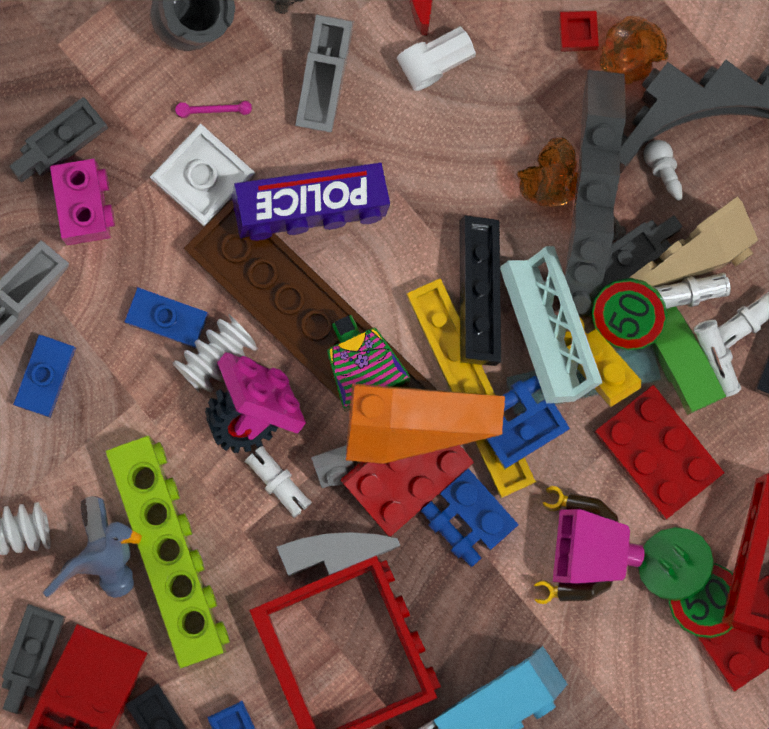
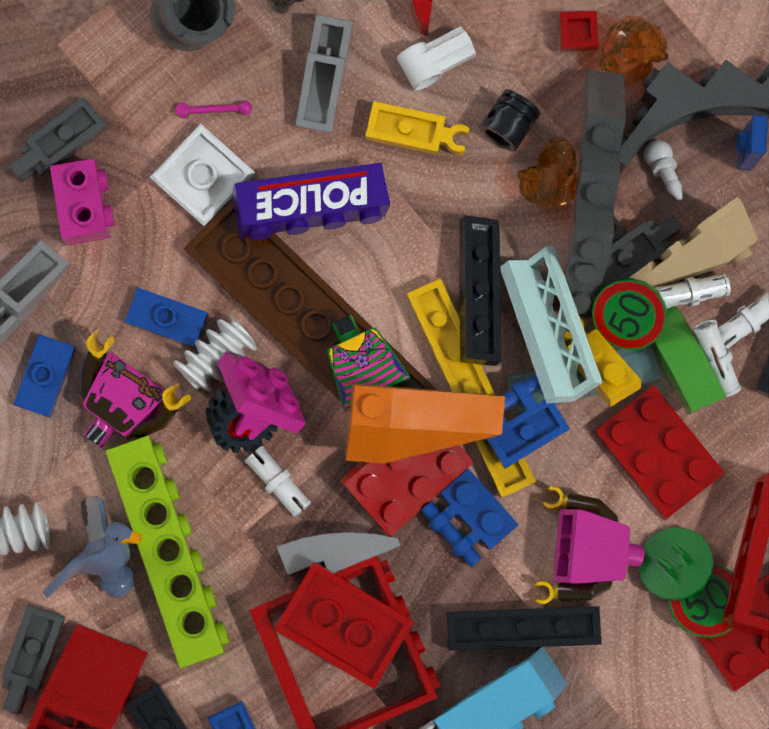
(123, 396): none -> torso
(332, 466): light grey plate -> none
(344, 625): none -> red plate
(412, 129): none -> yellow plate
(510, 120): none -> black piece
(523, 628): none -> black plate
(752, 143): none -> blue plate

